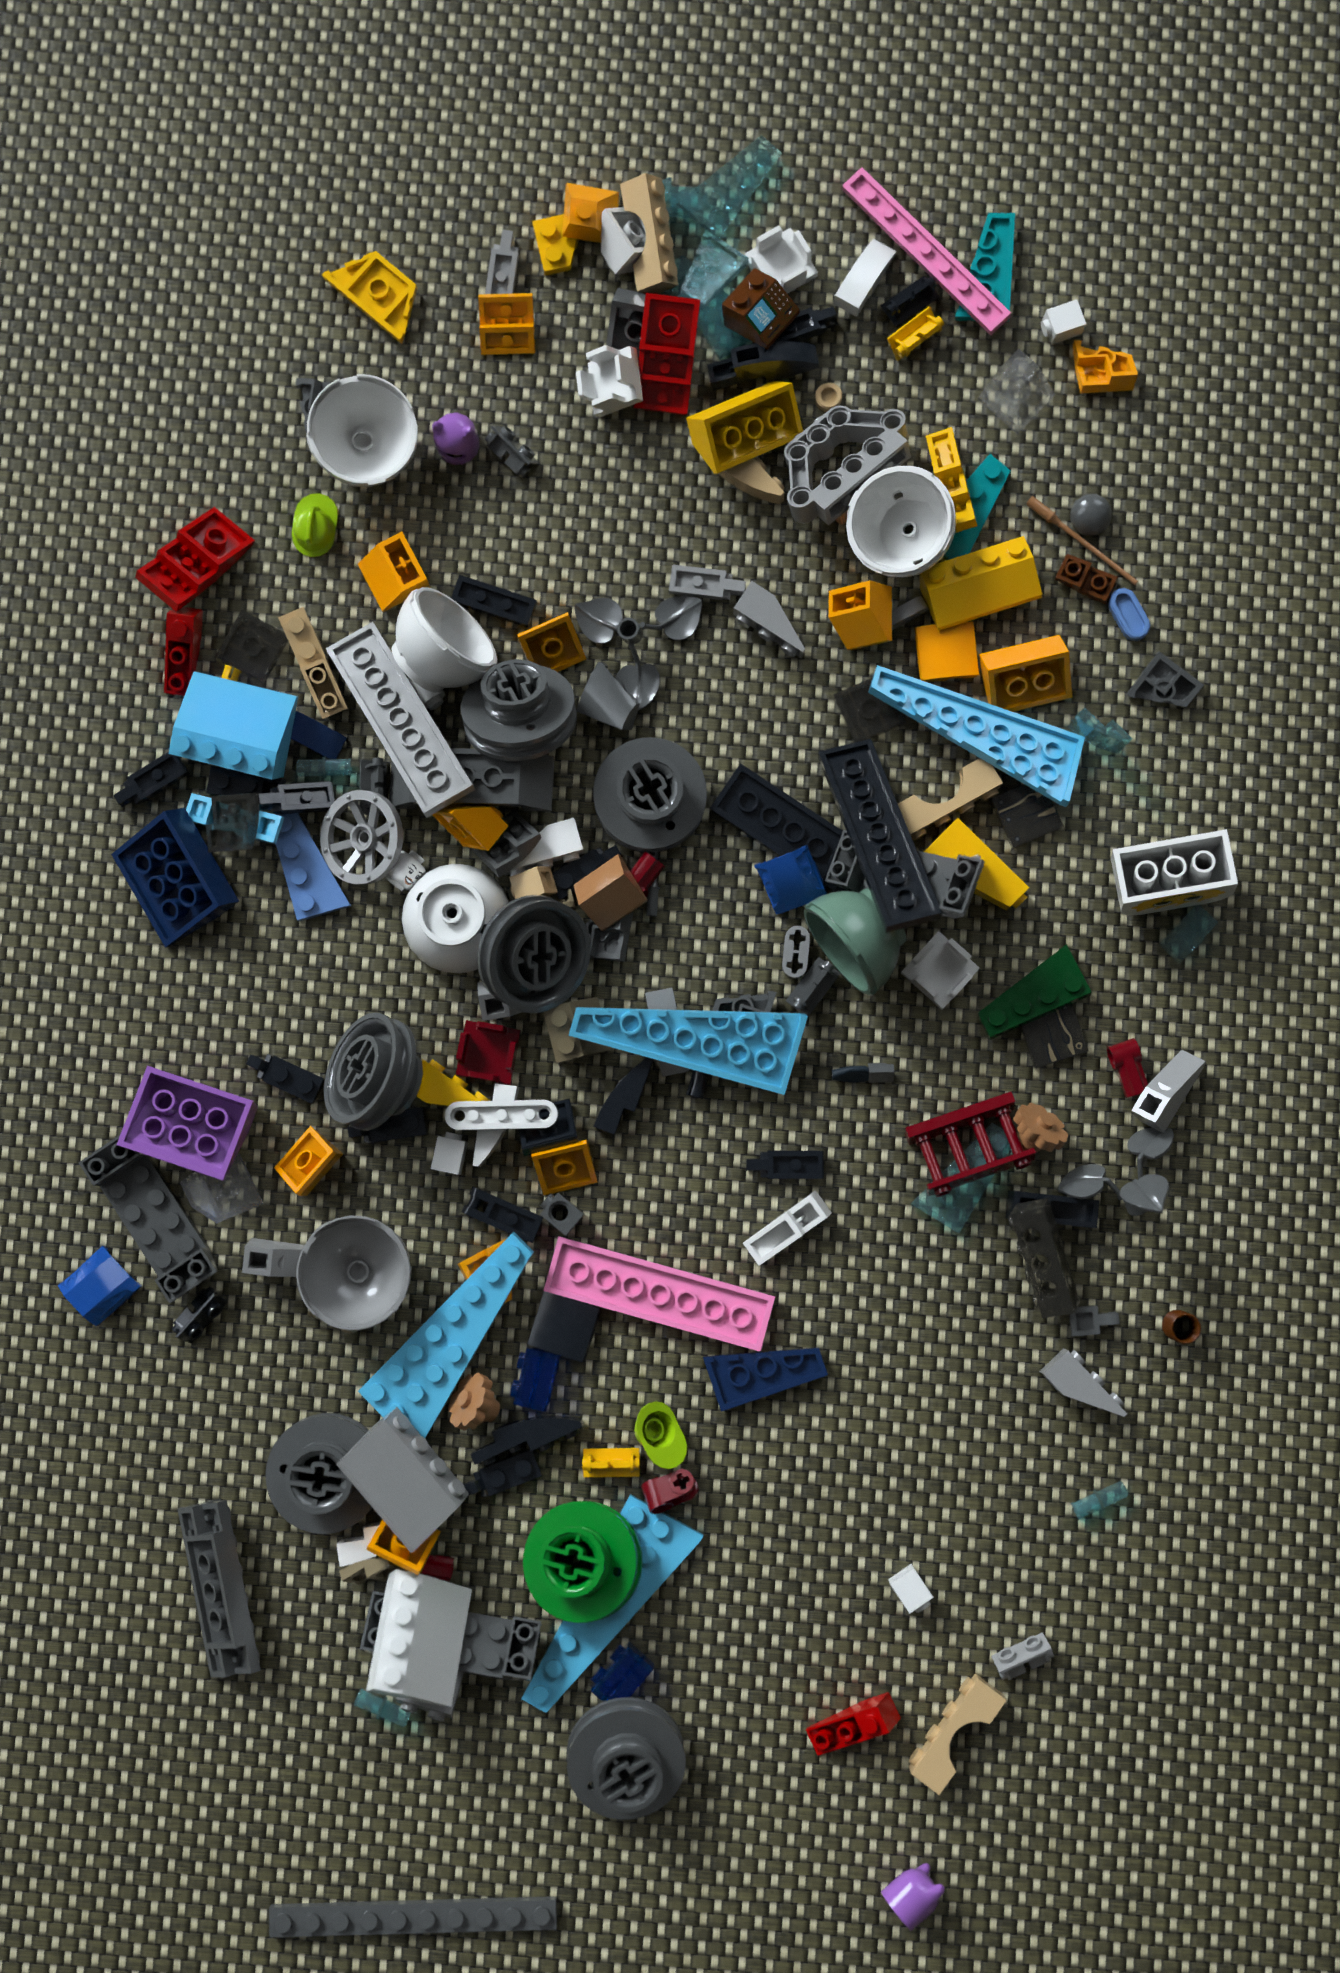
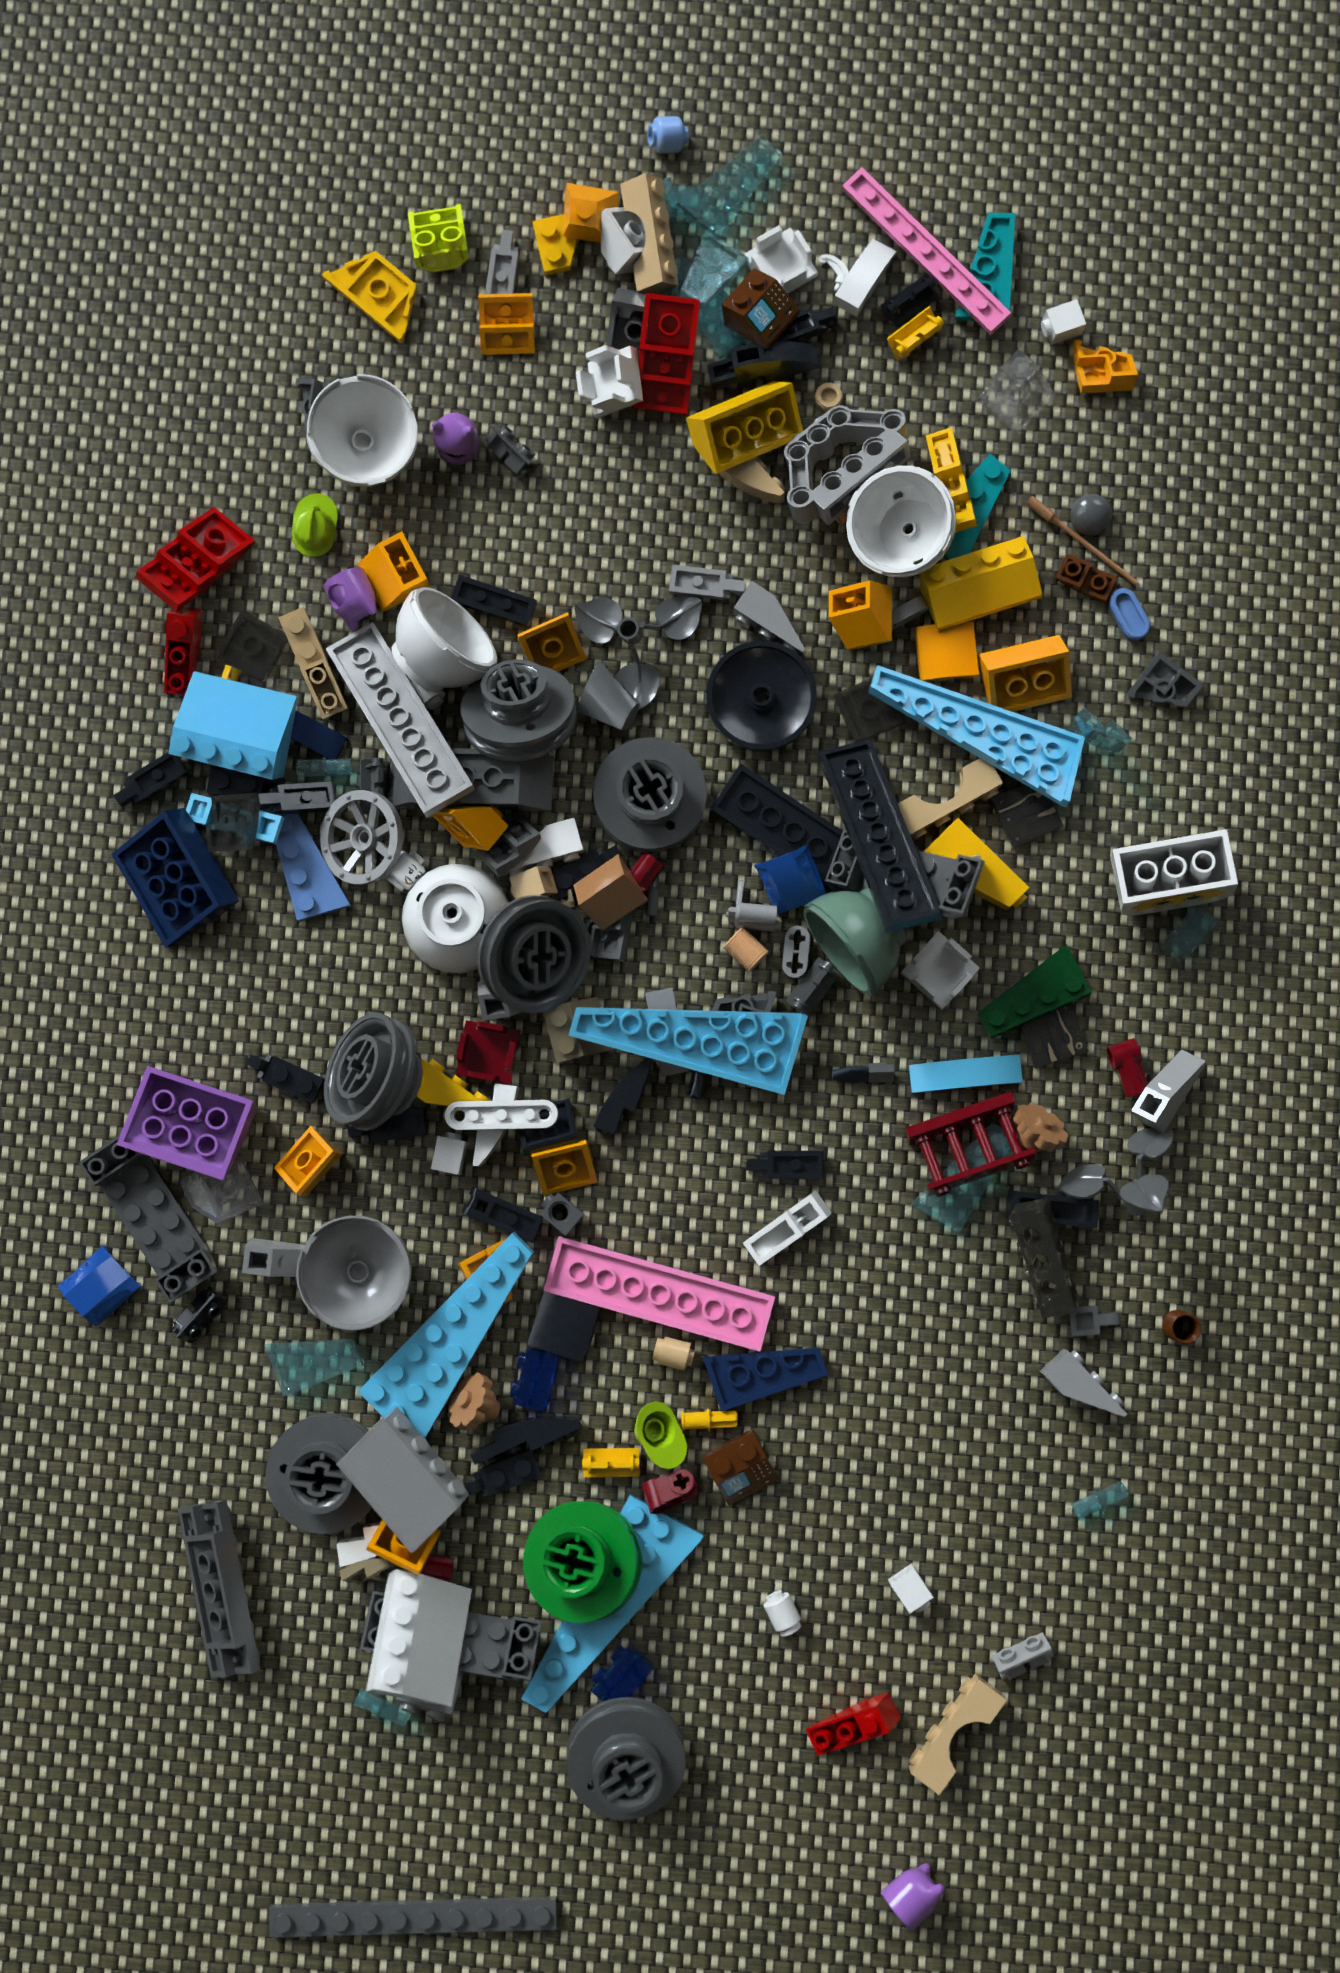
(310, 1363): none -> clear light blue wing
(353, 598): none -> medium lavender piece
(438, 239): none -> neon yellow slope
(667, 134): none -> light blue head
(673, 1353): none -> tan brick
(709, 1420): none -> yellow axle
(740, 1467): none -> reddish brown slope
(746, 949): none -> light nougat piece
(751, 915): none -> light grey piece
(761, 696): none -> black dish
(782, 1613): none -> white brick
(837, 266): none -> white piece
(965, 1073): none -> medium azure slope

